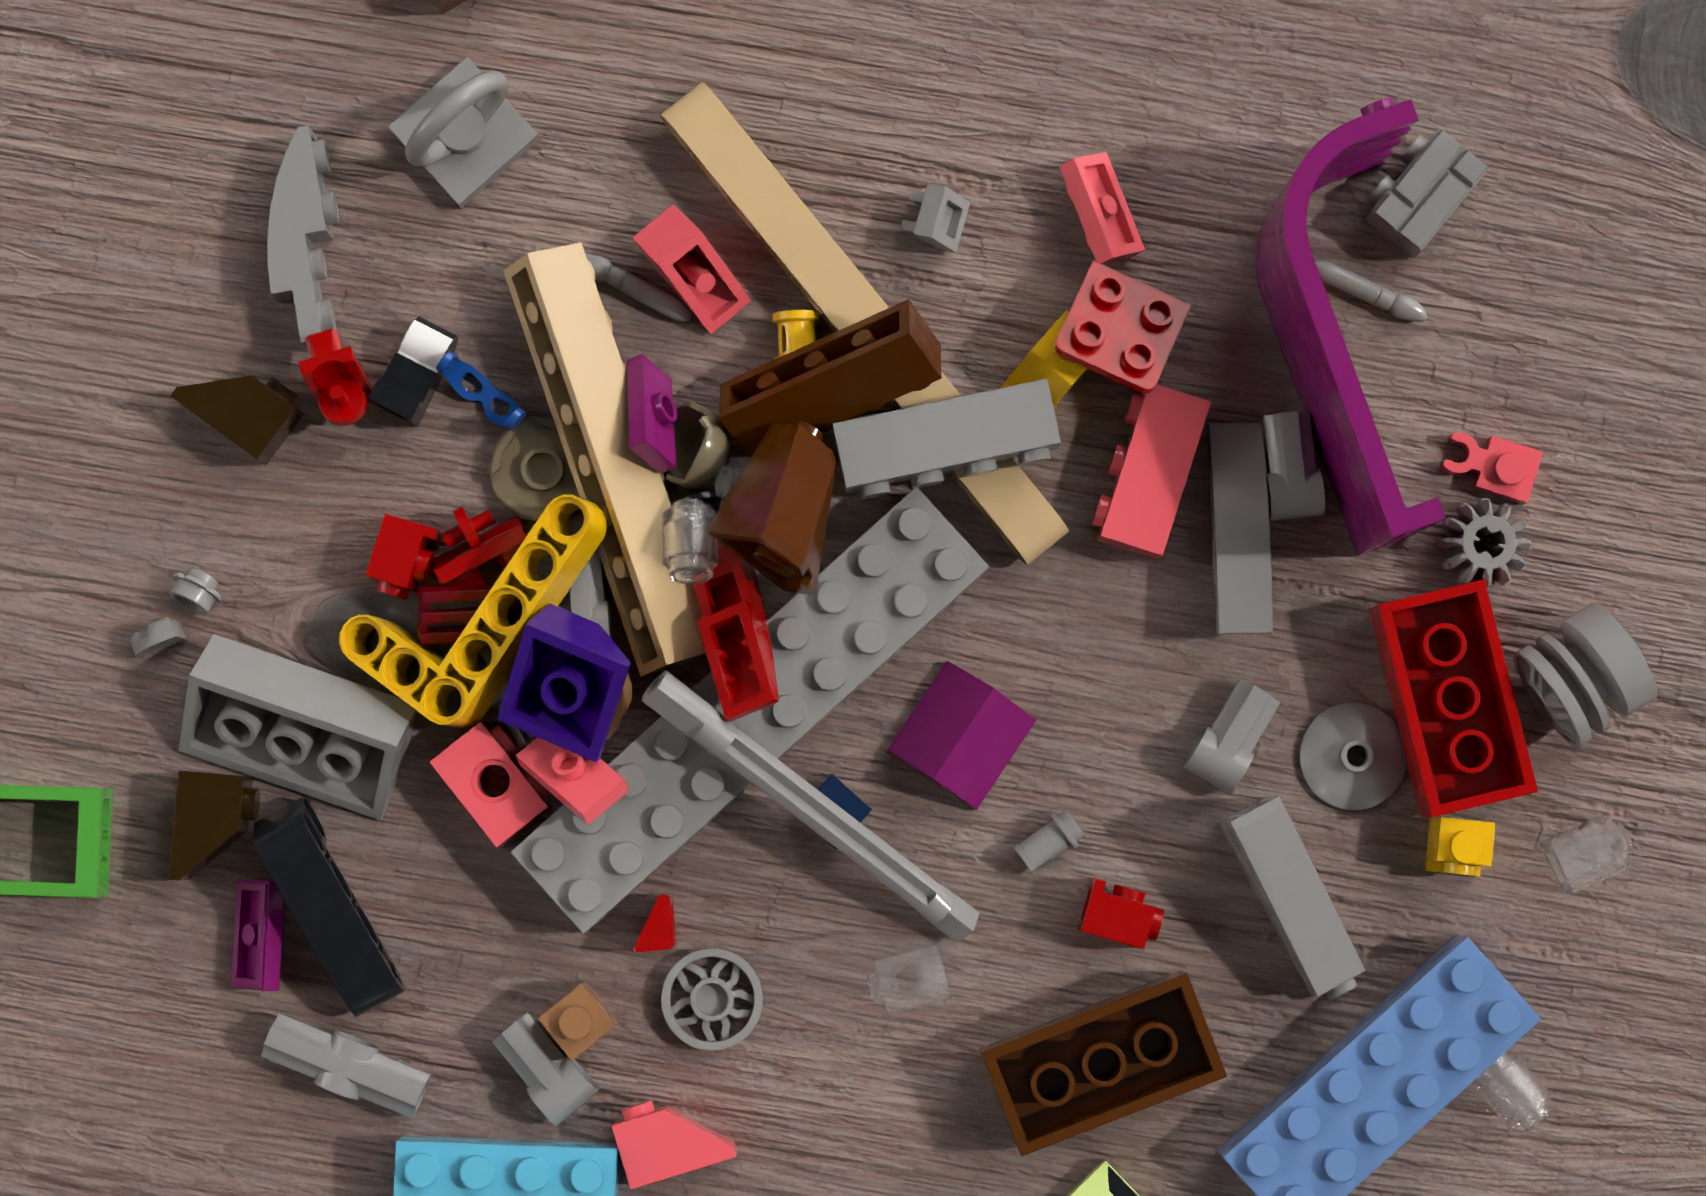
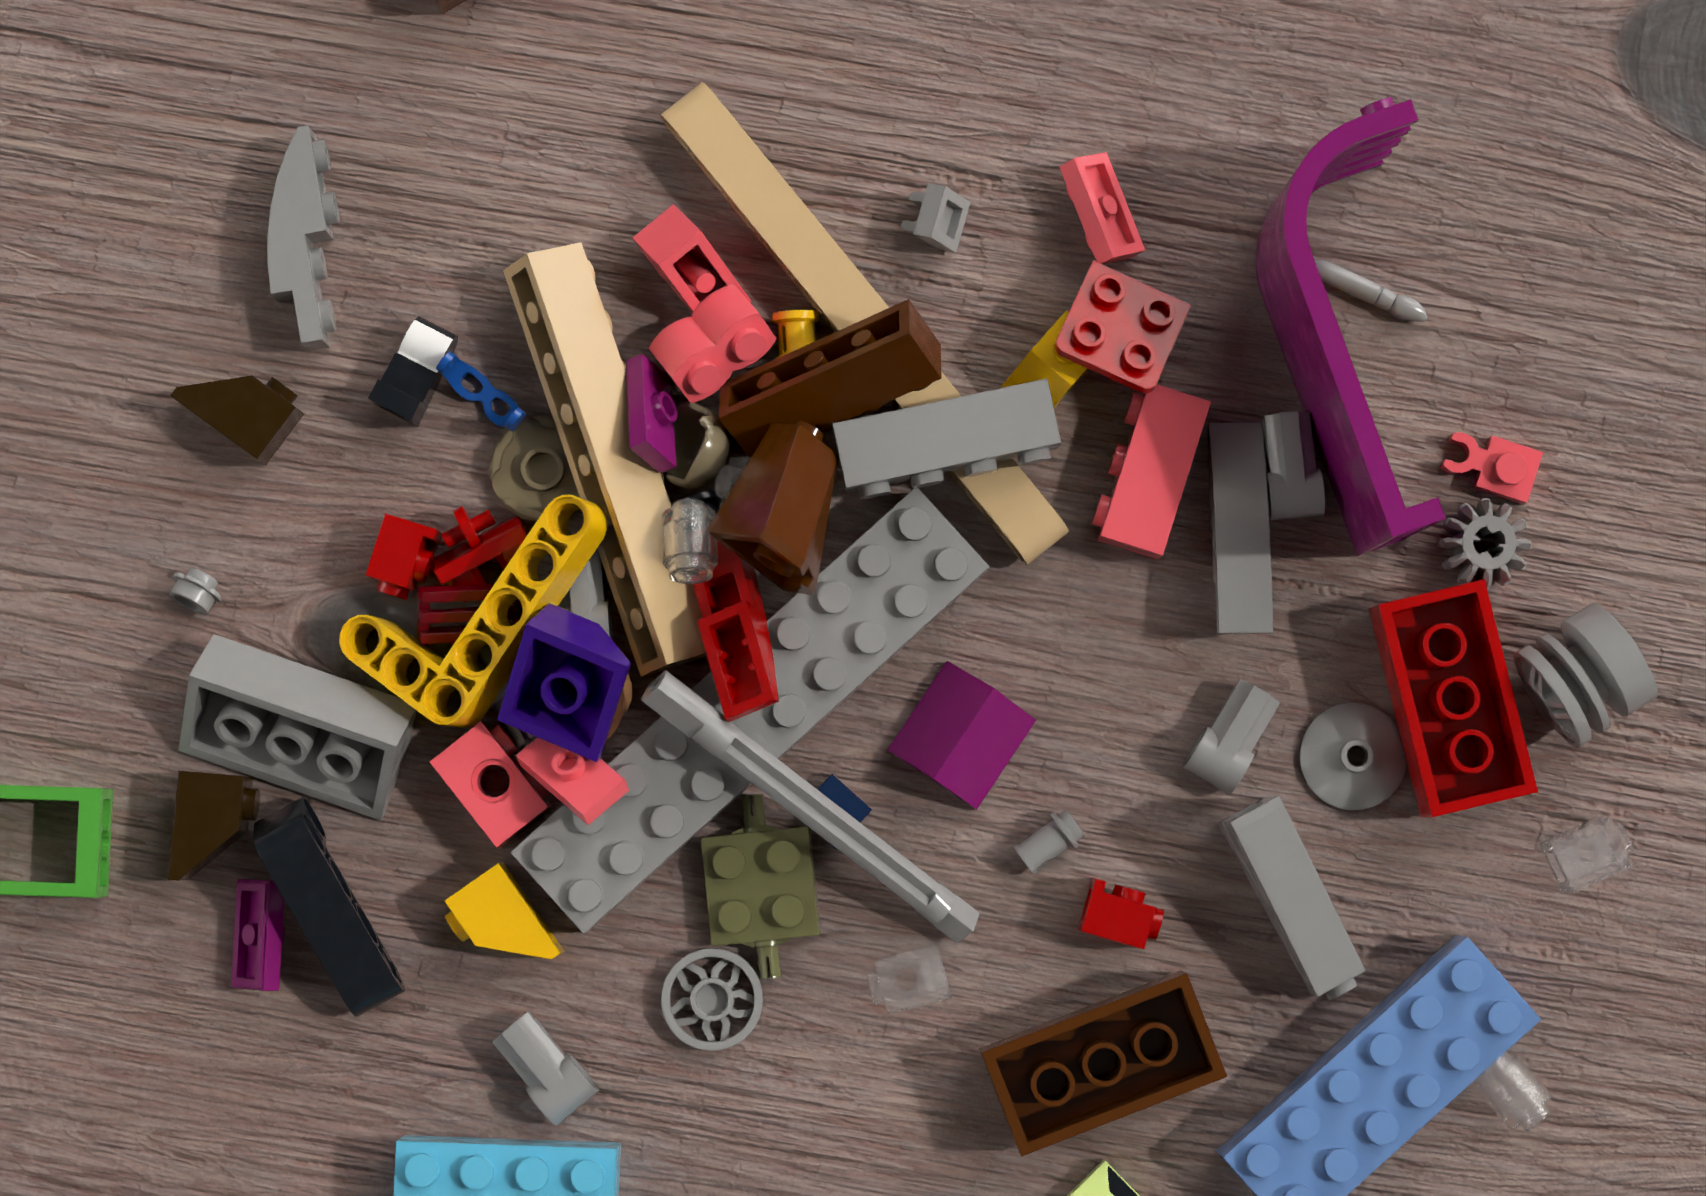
(157, 636): light grey tile -> none
(335, 378): red hips -> none
(346, 1065): light grey piece -> none
(464, 131): light grey tile -> none
(500, 916): none -> yellow slope
(578, 1020): medium nougat brick -> none
(639, 289): light grey piece -> none
(659, 929): red slope -> none
(665, 1144): coral slope -> none
(712, 343): none -> coral brick
(760, 886): none -> olive plate
(1425, 193): light grey brick -> none
(1459, 846): yellow brick -> none

